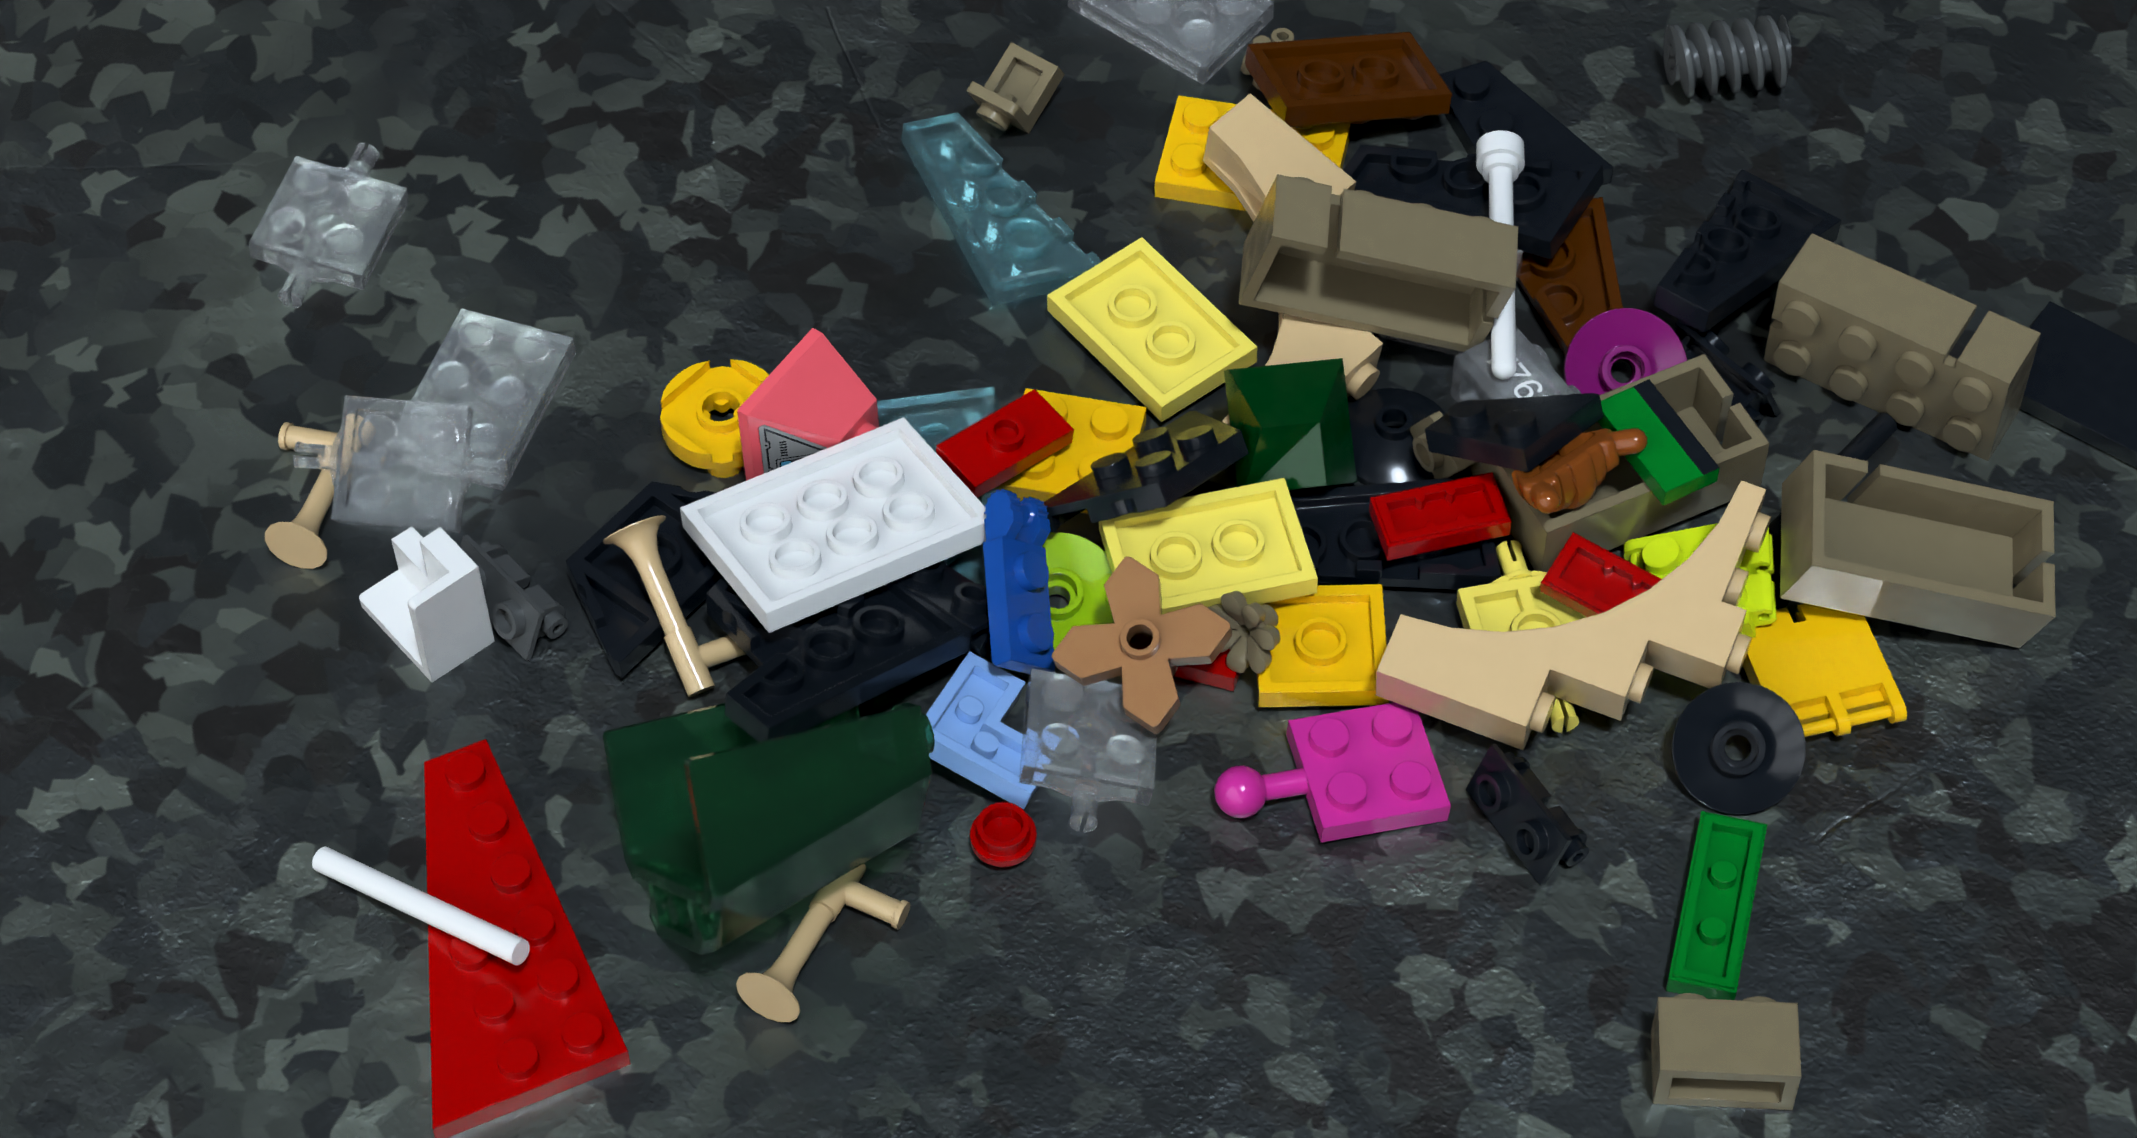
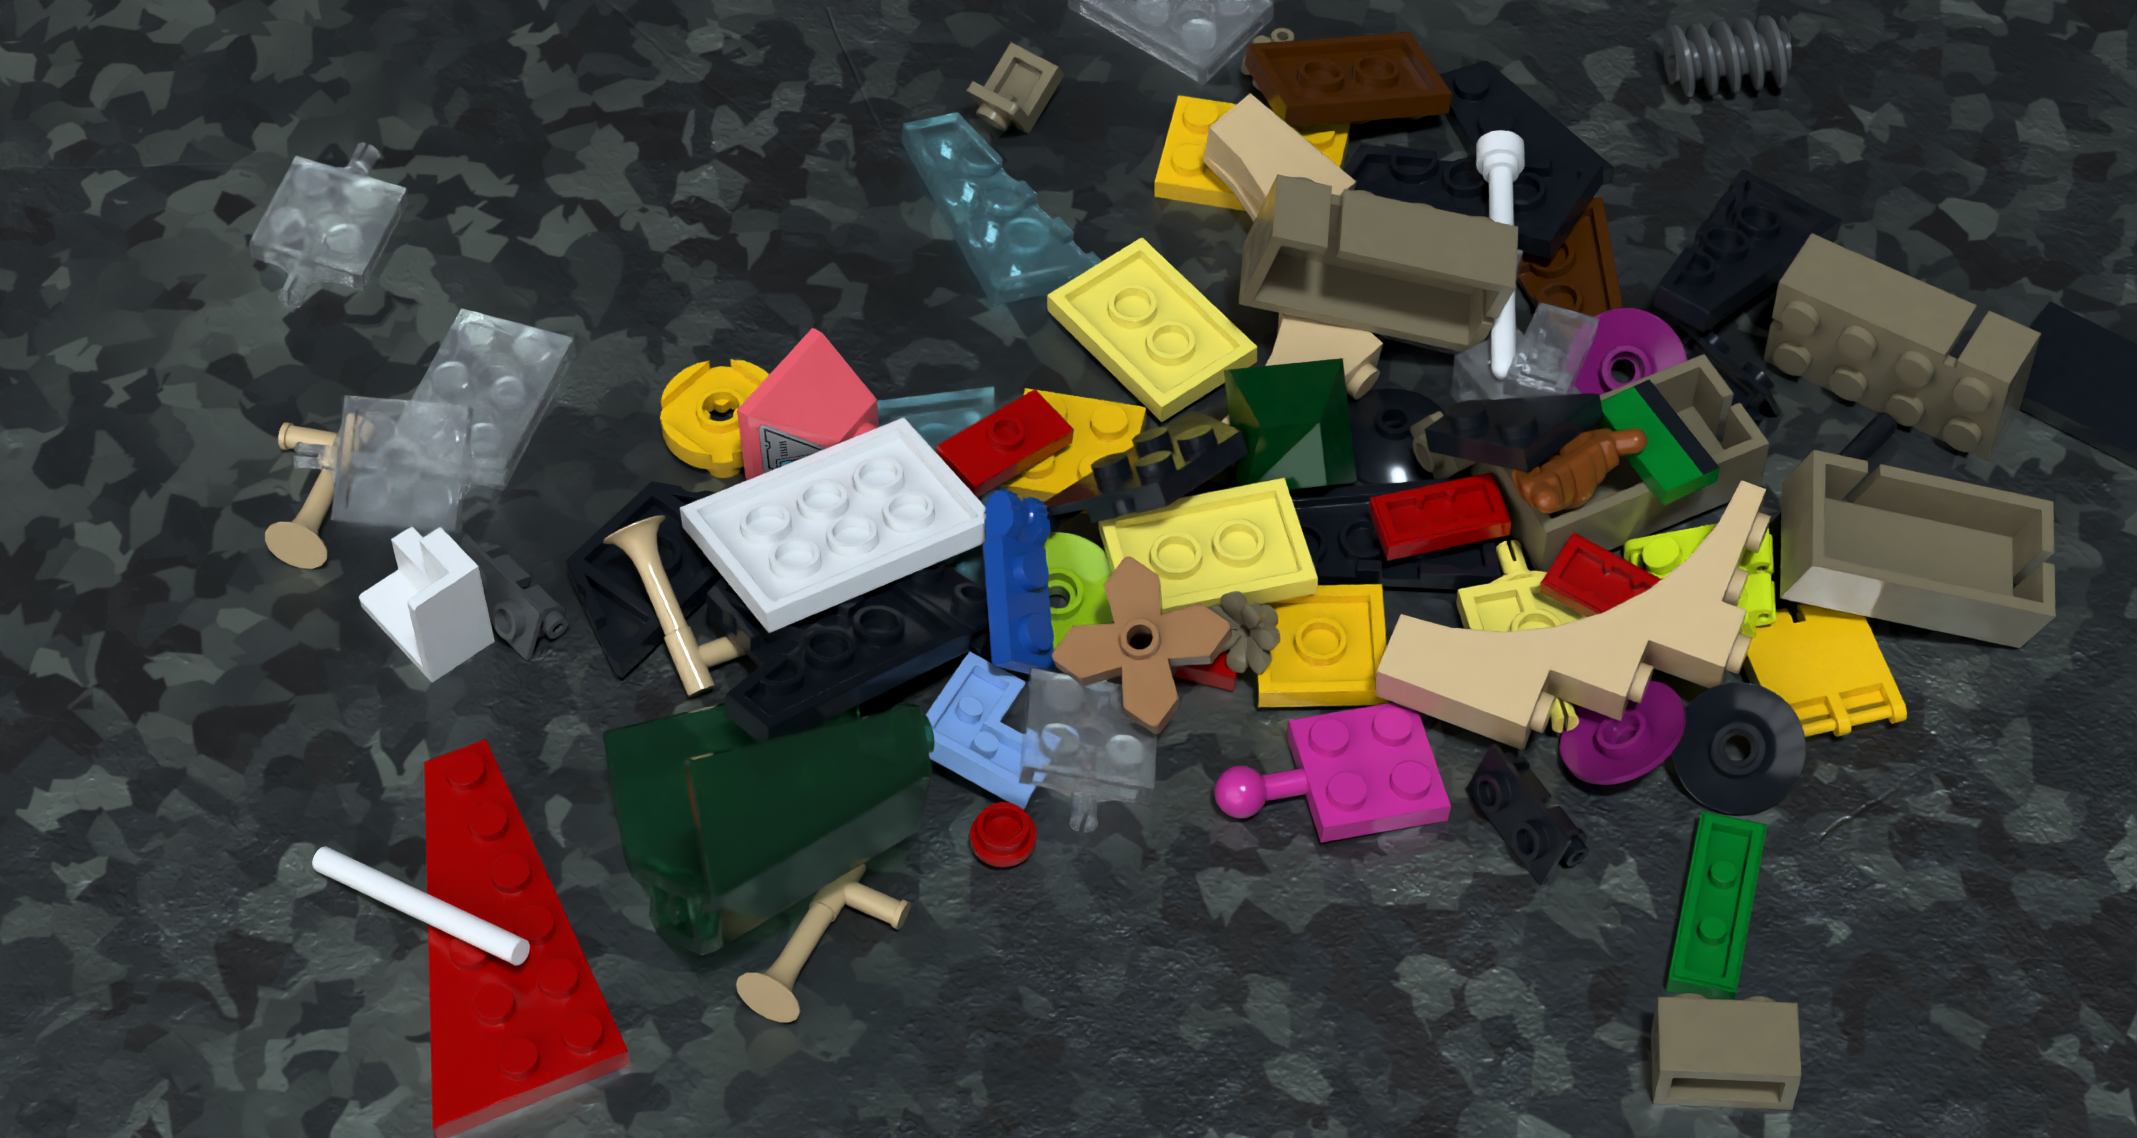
(1550, 353): none -> clear plate
(1619, 751): none -> magenta dish

